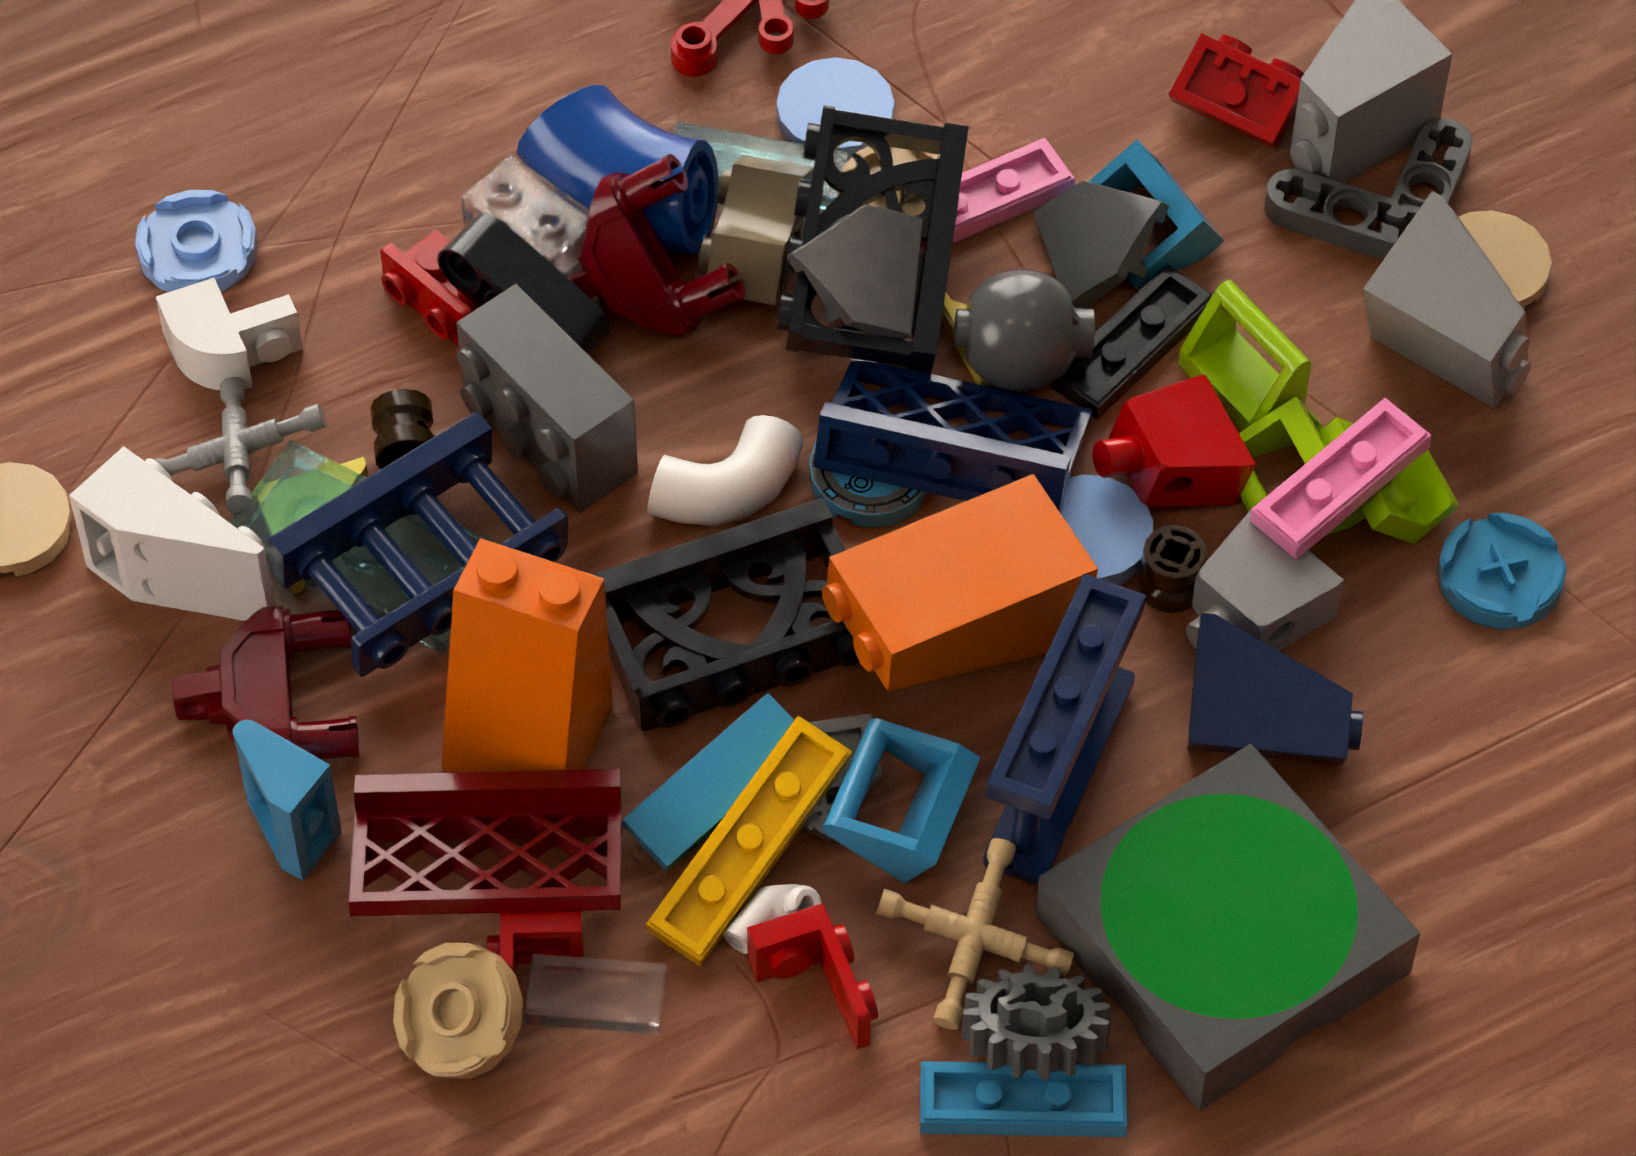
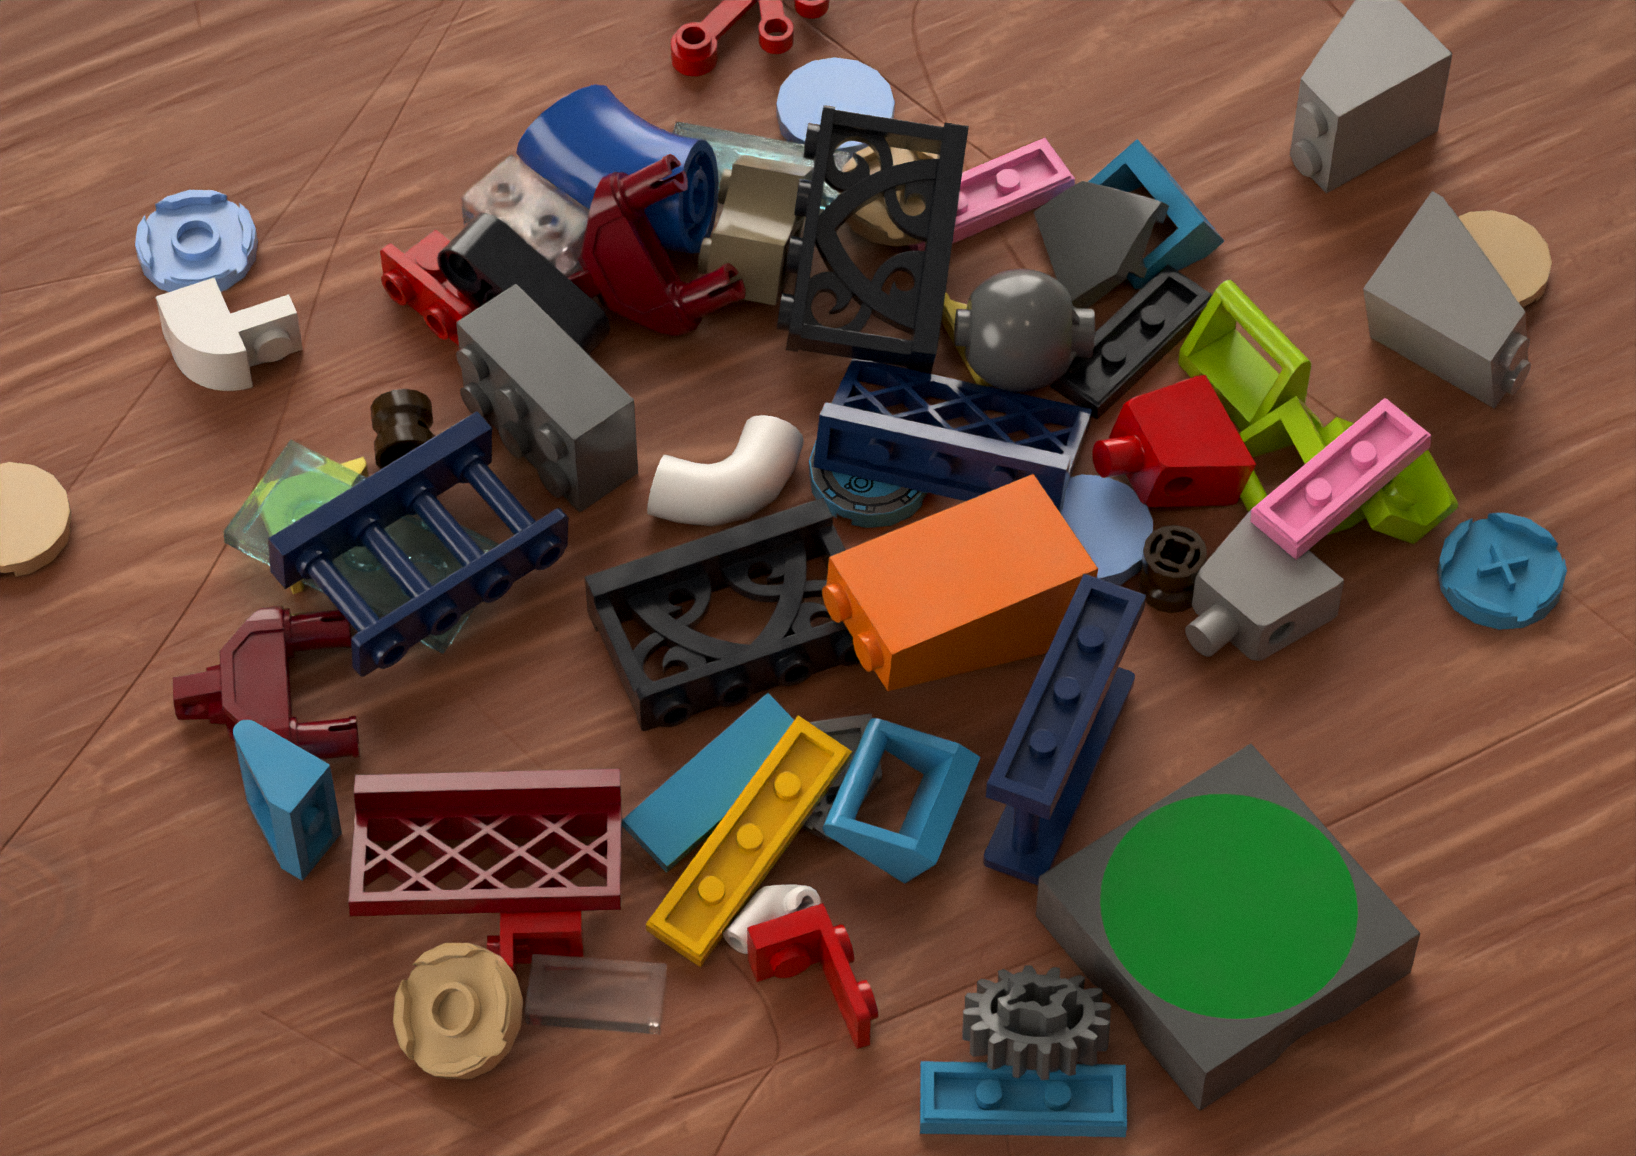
(167, 544): white slope -> none
(239, 441): light grey piece -> none
(525, 664): orange slope -> none
(866, 269): flat silver slope -> none
(974, 933): tan piece -> none
(1238, 89): red bracket -> none
(1265, 699): dark blue slope -> none
(1393, 211): dark grey beam -> none

